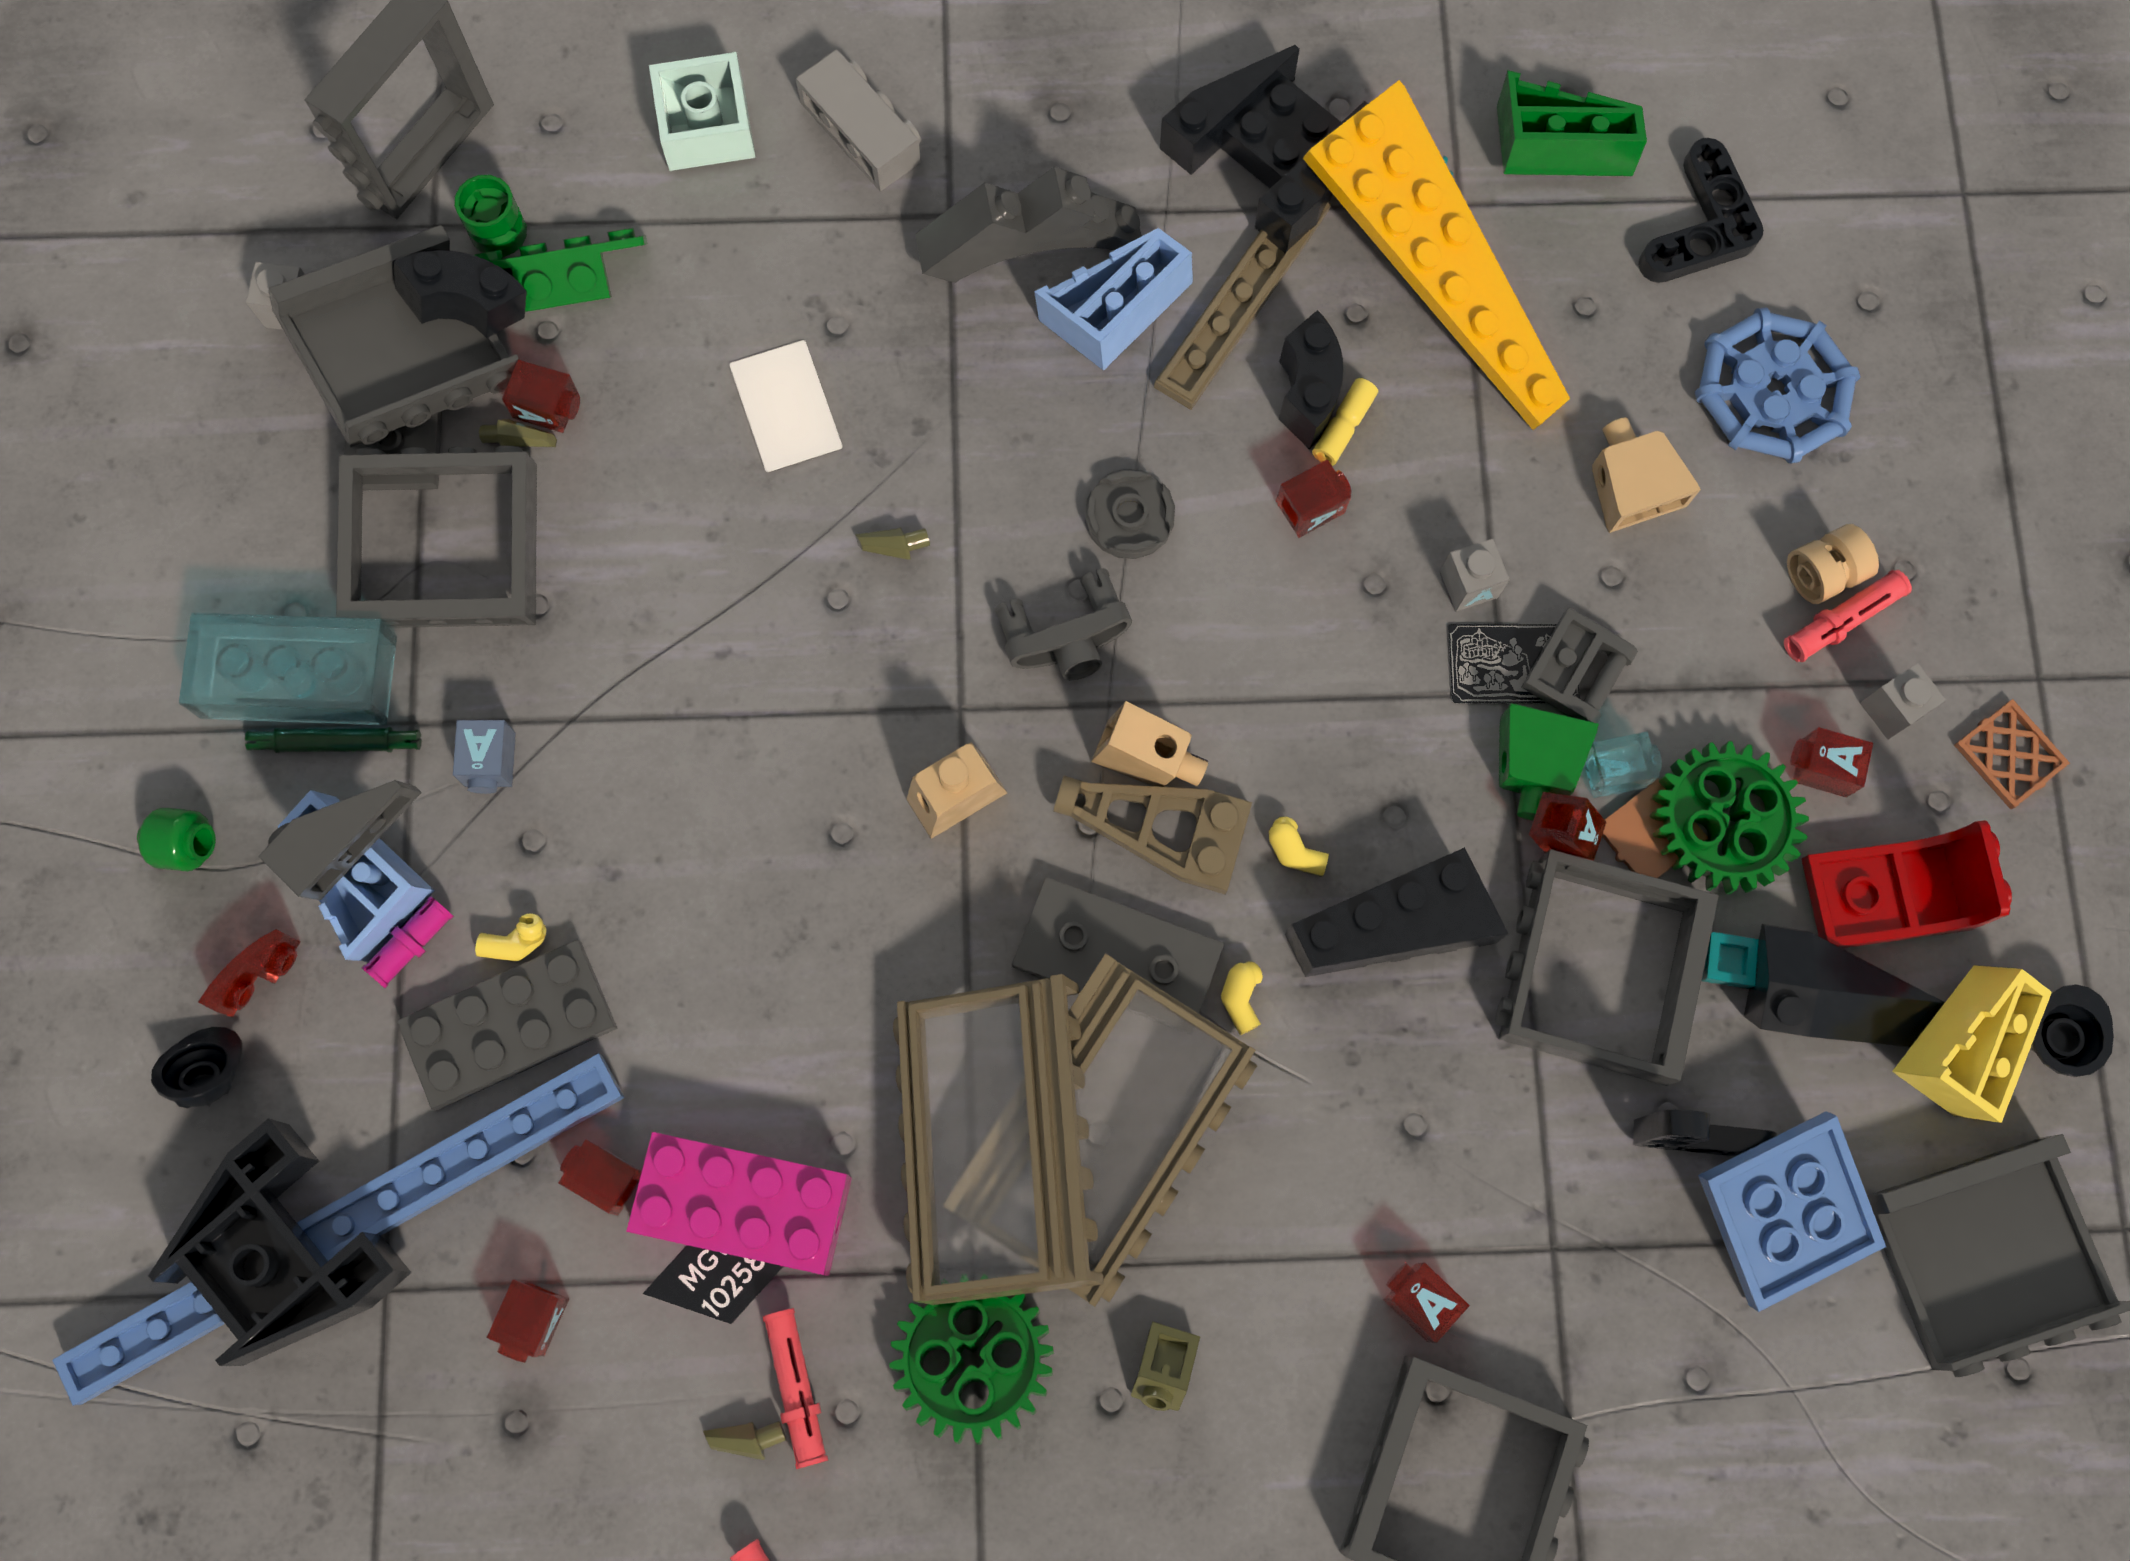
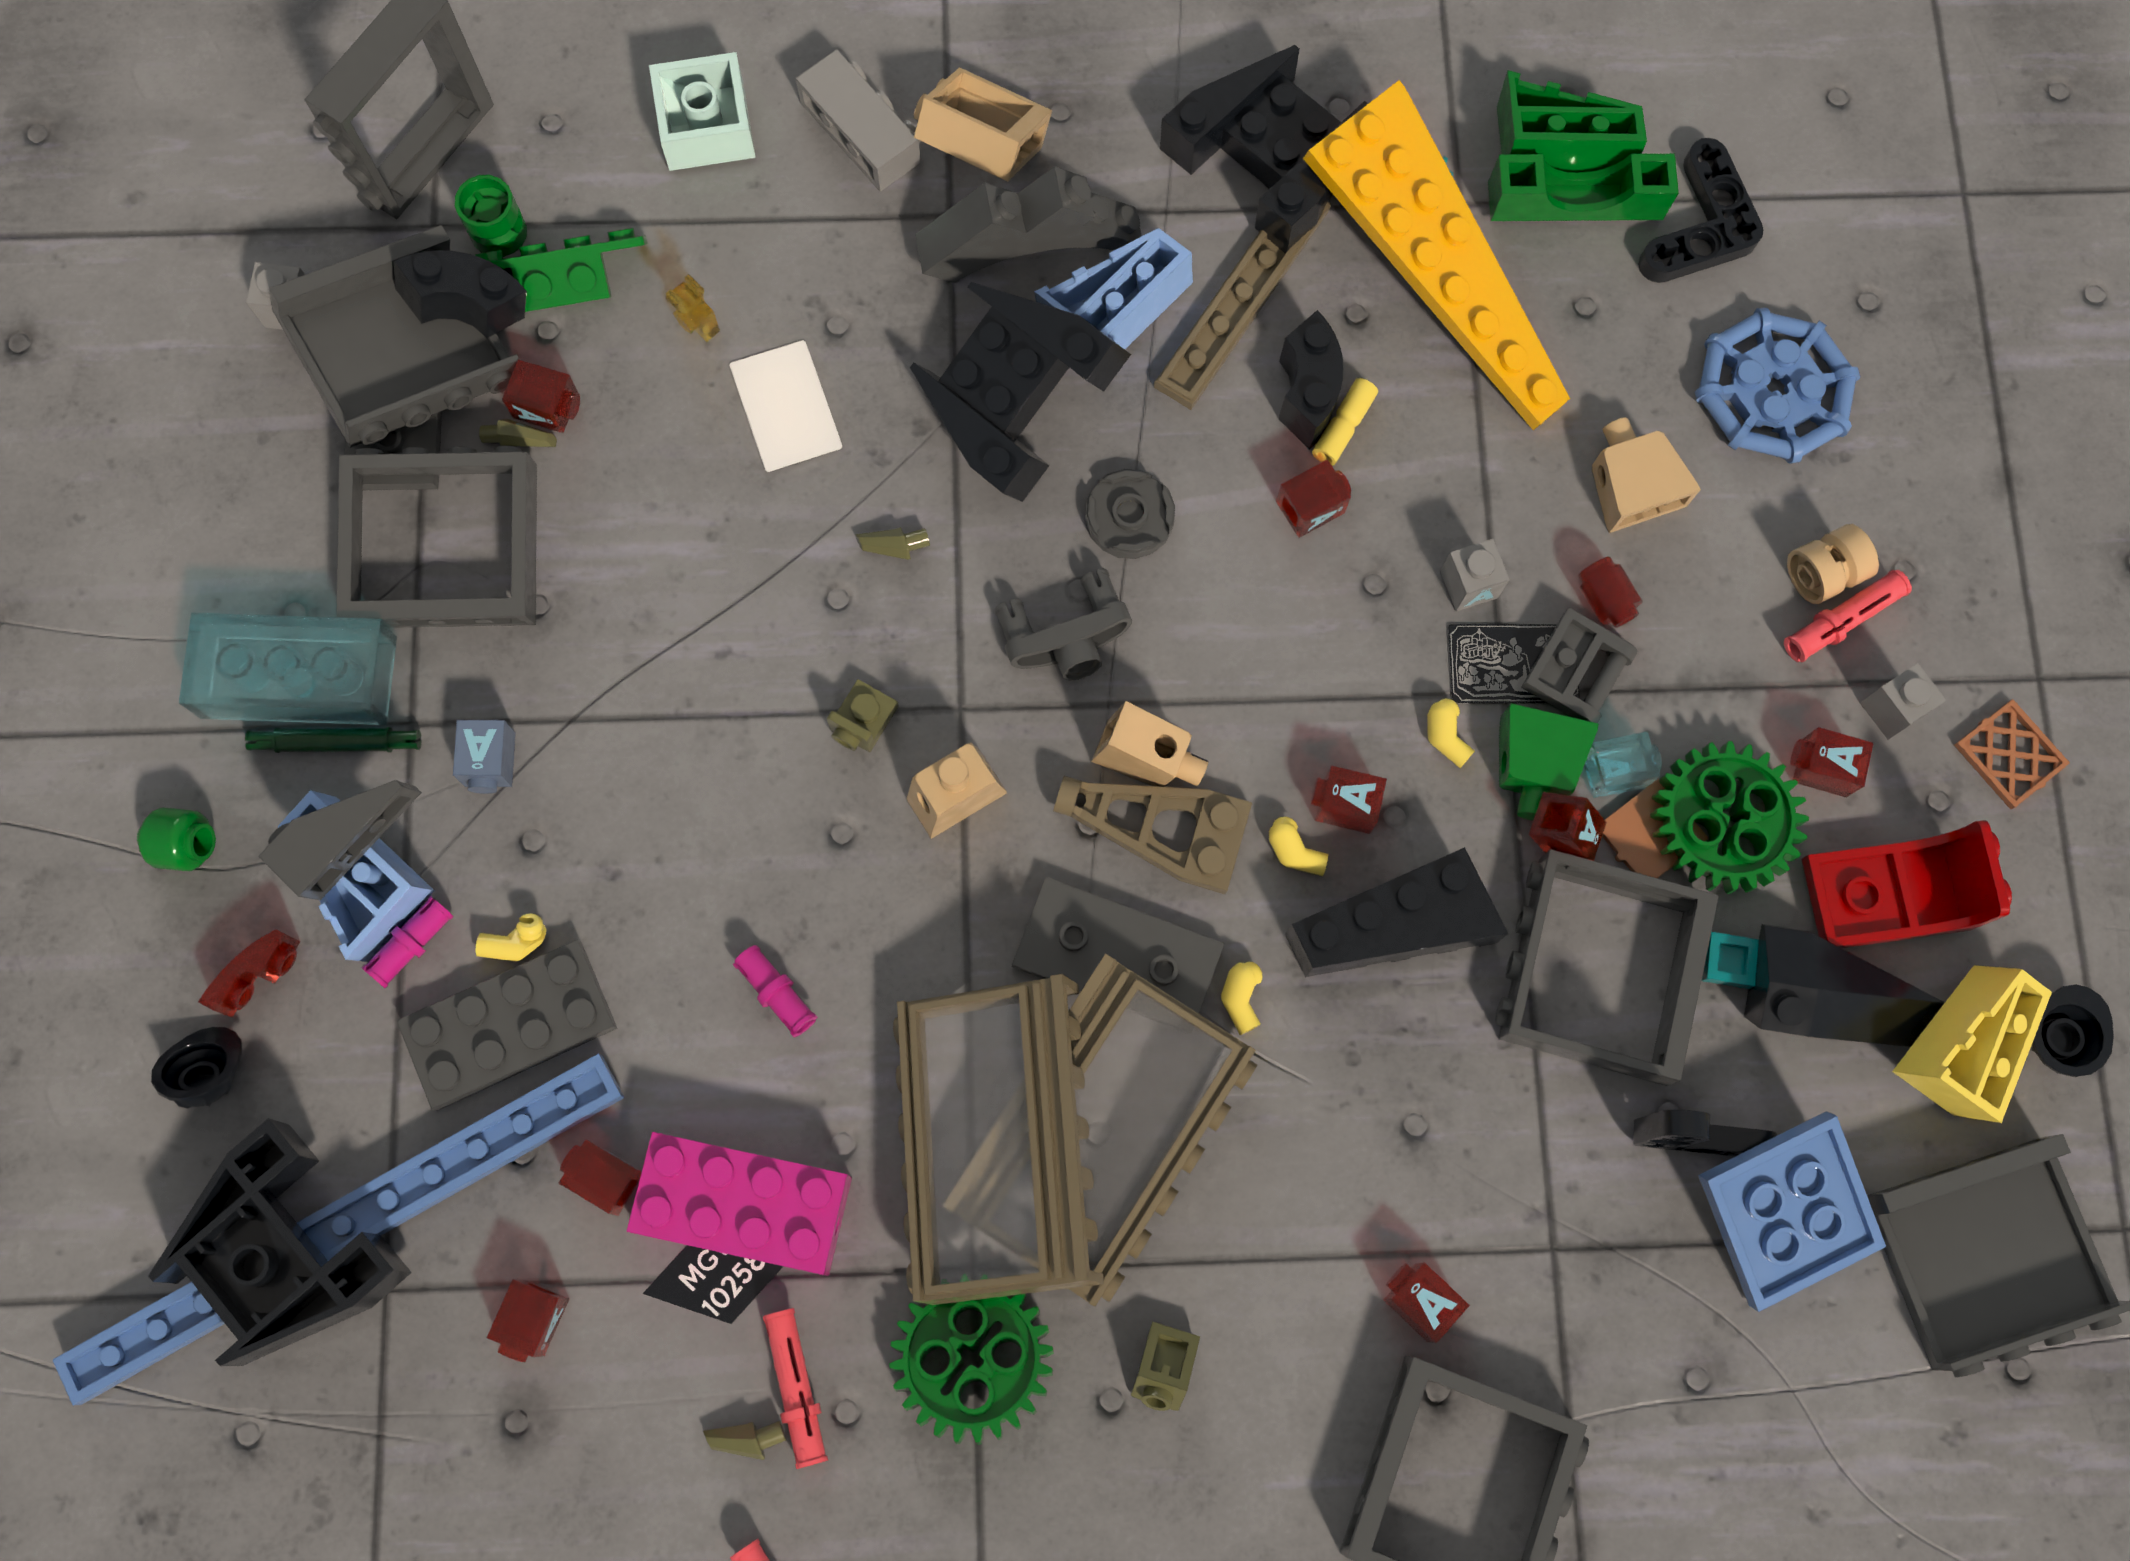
(692, 310): none -> clear yellow plate
(775, 990): none -> dark pink pin
(861, 717): none -> olive bracket
(981, 123): none -> tan window
(1007, 376): none -> black wedge
(1348, 799): none -> clear red brick
(1443, 732): none -> light yellow arm
(1531, 190): none -> green arch
(1610, 592): none -> clear red brick

